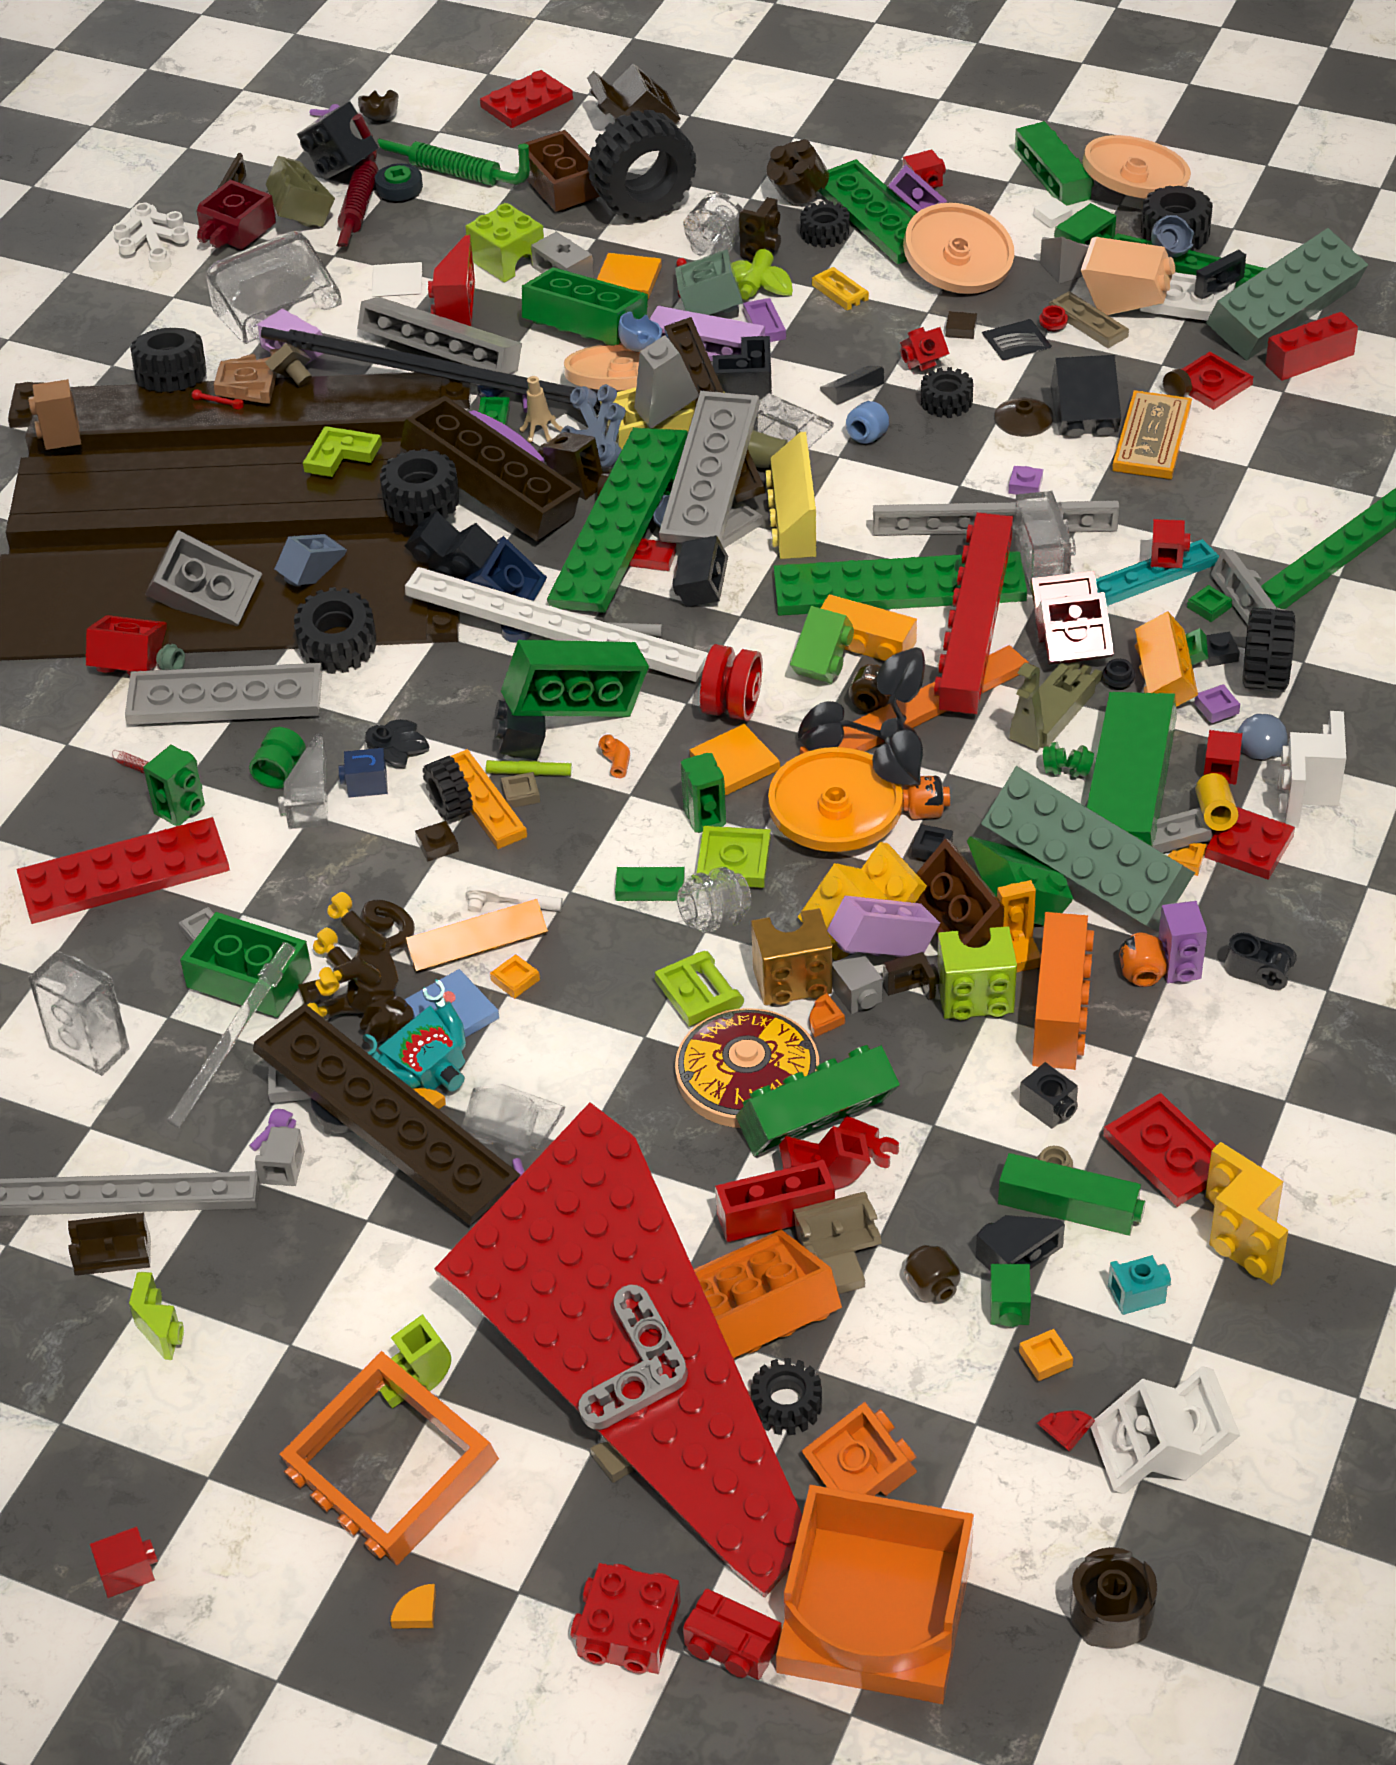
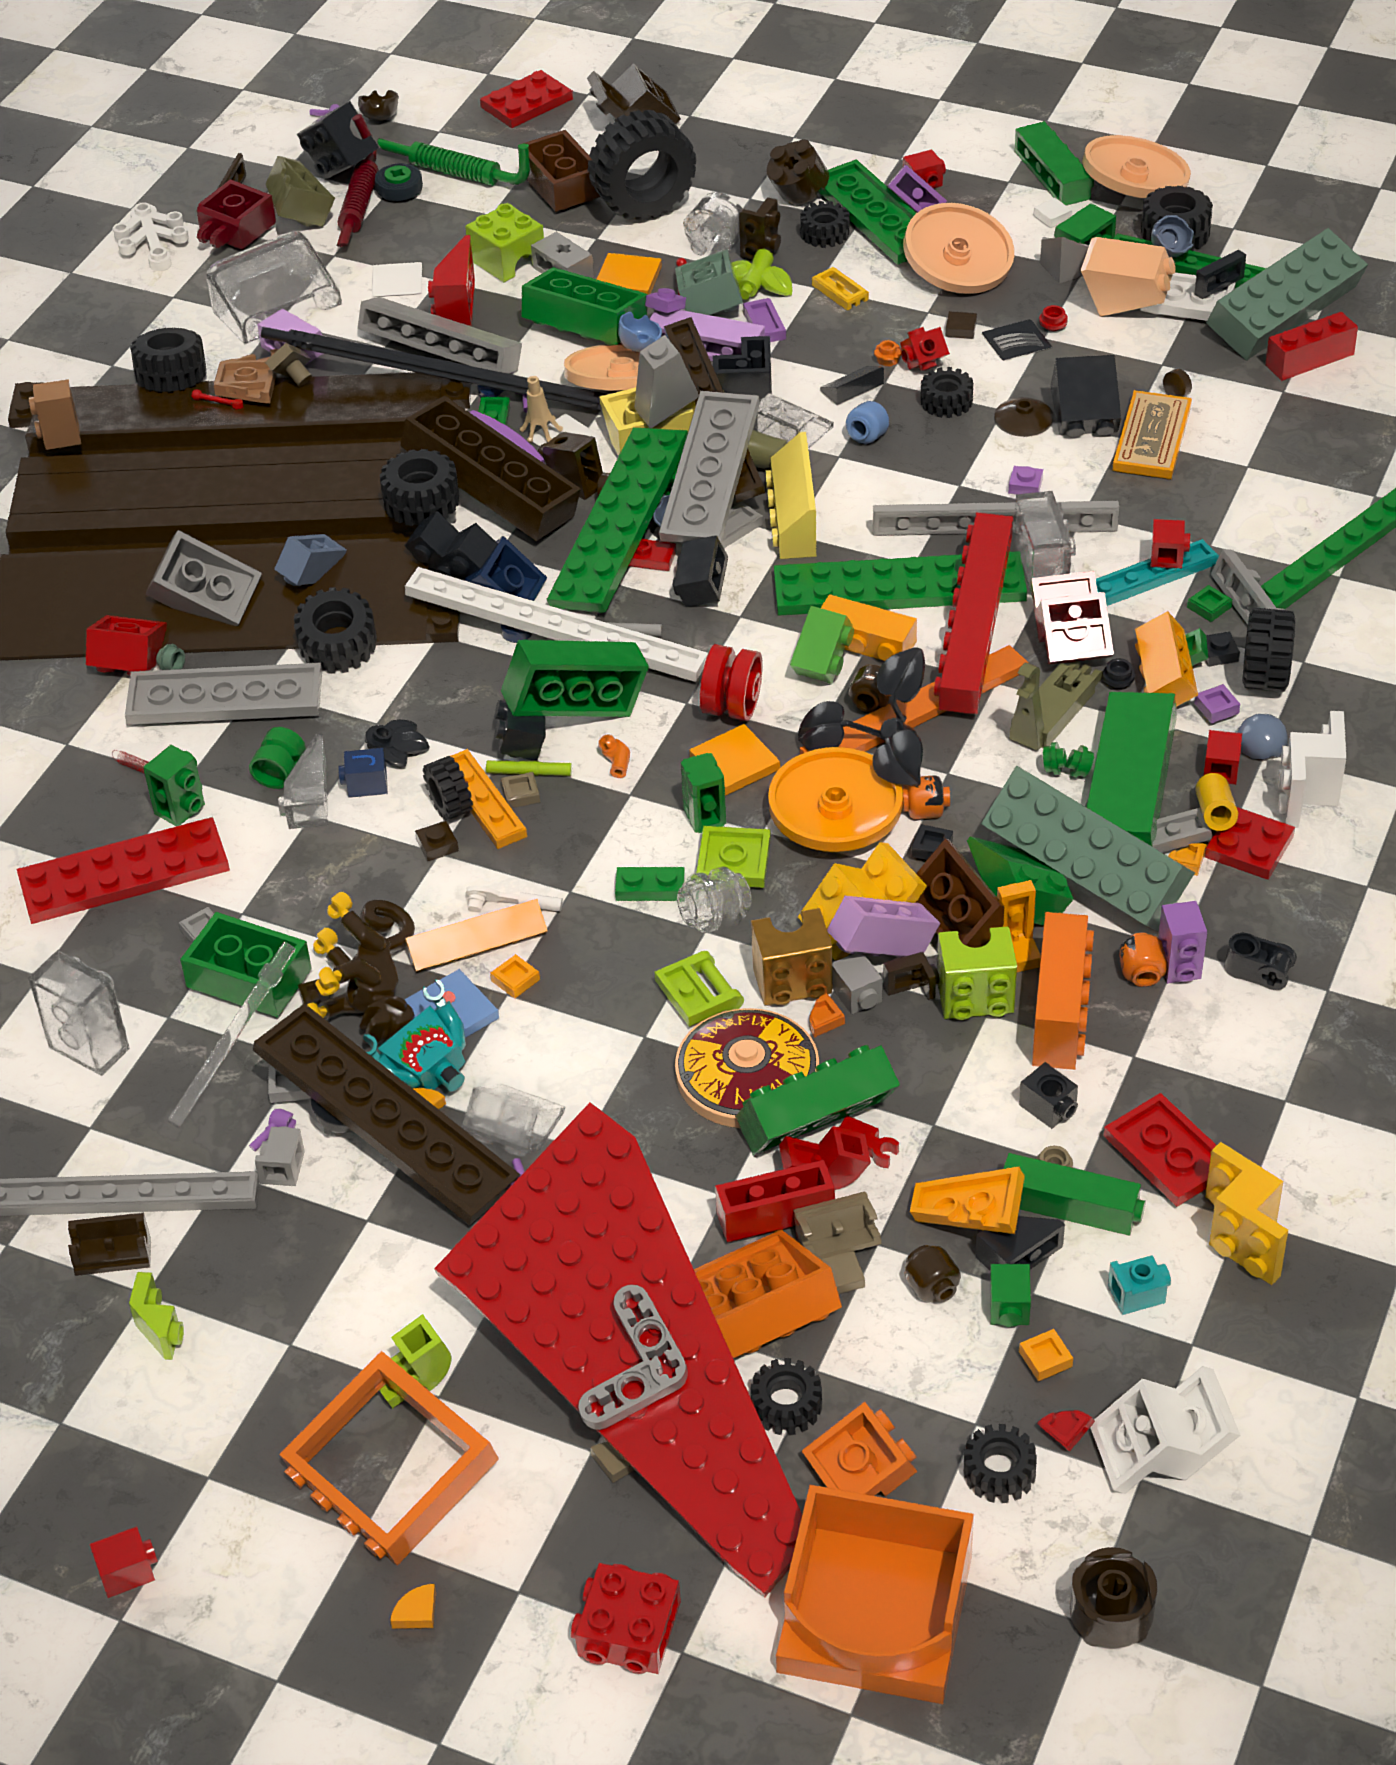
(337, 444): lime plate -> none
(584, 400): sand blue plant -> none
(665, 300): none -> medium lavender plate
(731, 1635): red brick -> none
(887, 353): none -> orange plate
(971, 1201): none -> light orange wing
(995, 1482): none -> black tyre
(1091, 320): dark tan tile -> none
(1216, 380): red tile -> none

